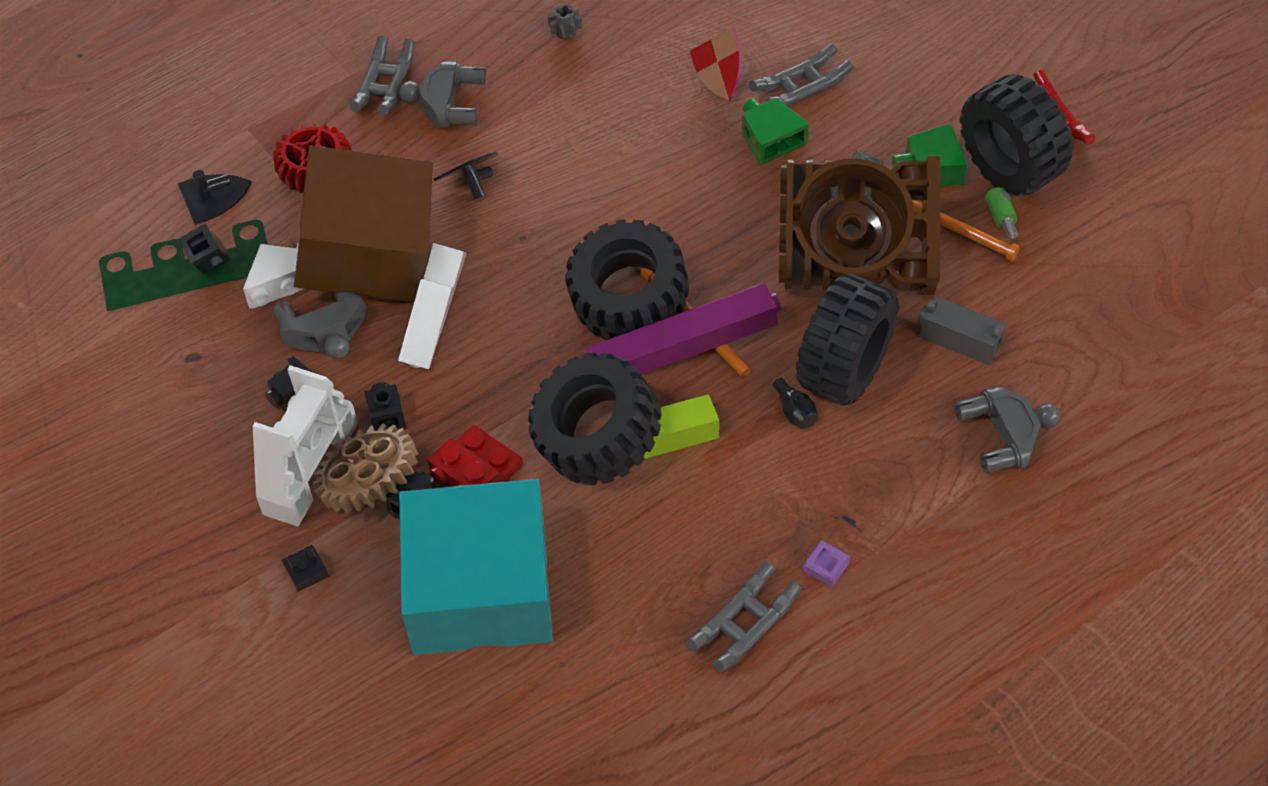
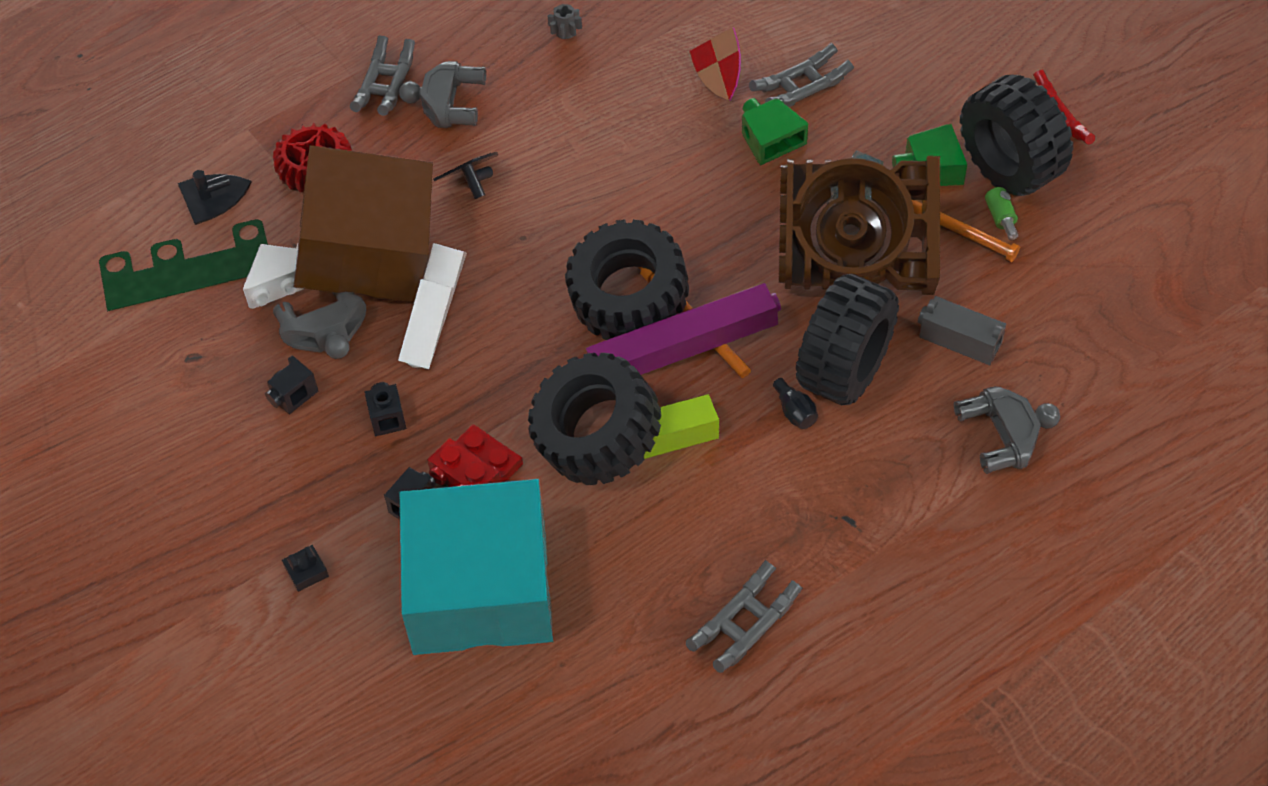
(204, 249): black brick -> none
(296, 444): white wedge -> none
(365, 468): medium nougat gear -> none
(826, 563): medium lavender tile -> none

